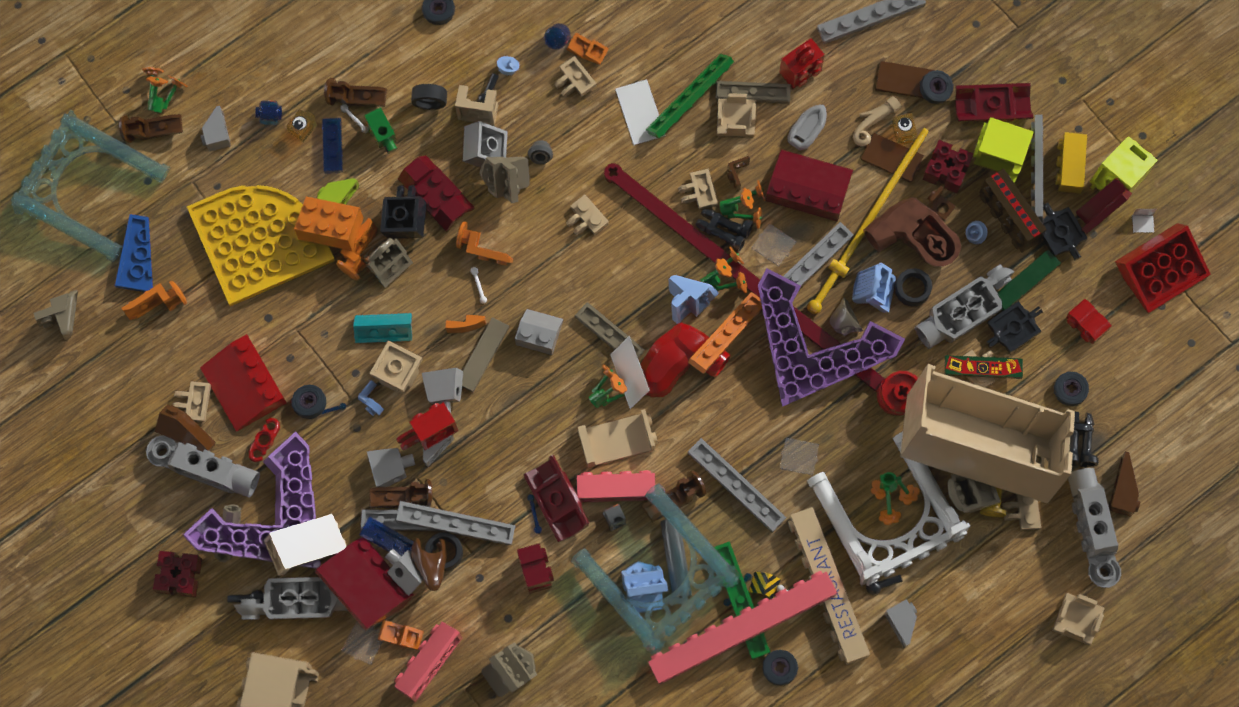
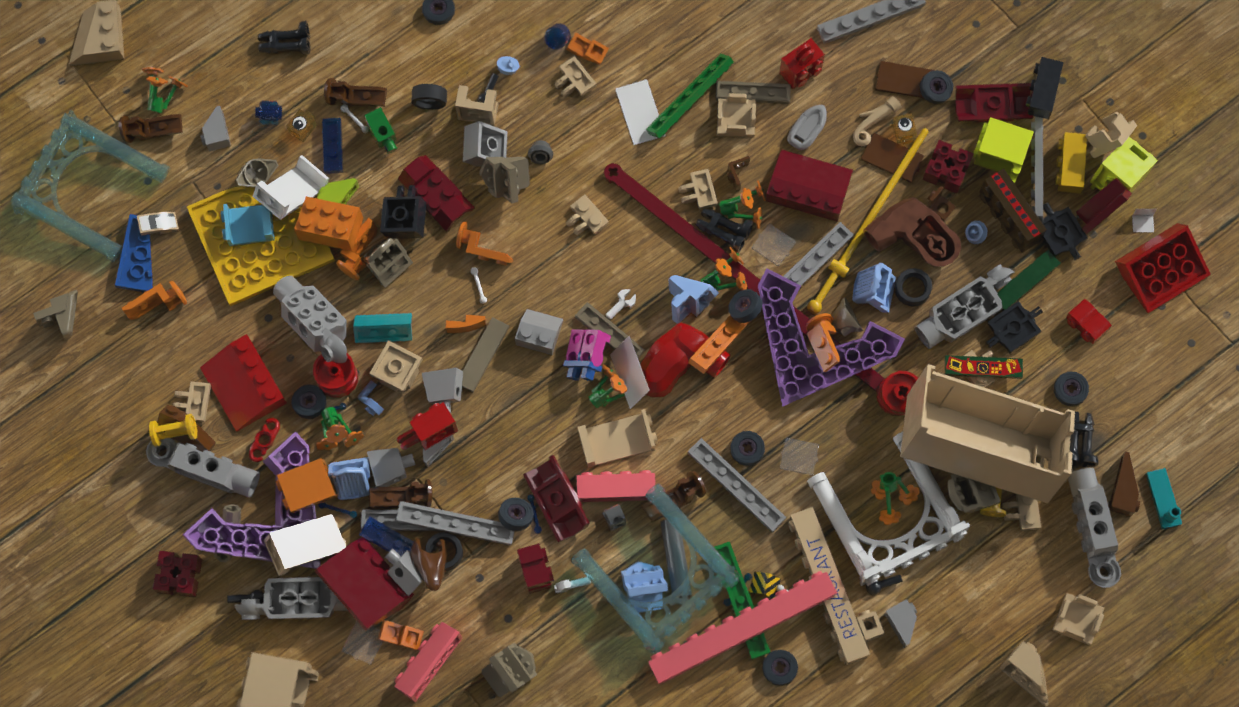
(99, 35): none -> tan wedge
(157, 222): none -> slope
(173, 430): none -> yellow hose
(247, 225): none -> medium azure panel
(256, 171): none -> dark tan hat
(274, 46): none -> black piece
(290, 189): none -> white panel
(306, 486): none -> orange slope
(312, 318): none -> light grey brick
(335, 378): none -> red wheel
(336, 432): none -> plant
(350, 478): none -> light blue piece
(353, 514): none -> hinge
(523, 510): none -> black bush
(565, 585): none -> white bar
(585, 353): none -> dark pink hips
(627, 303): none -> white bar
(742, 298): none -> black bush
(757, 447): none -> black bush
(821, 341): none -> orange piece
(872, 618): none -> tan brick
(1027, 670): none -> tan wedge
(1044, 87): none -> black wedge
(1116, 136): none -> tan panel
(1164, 499): none -> teal piece

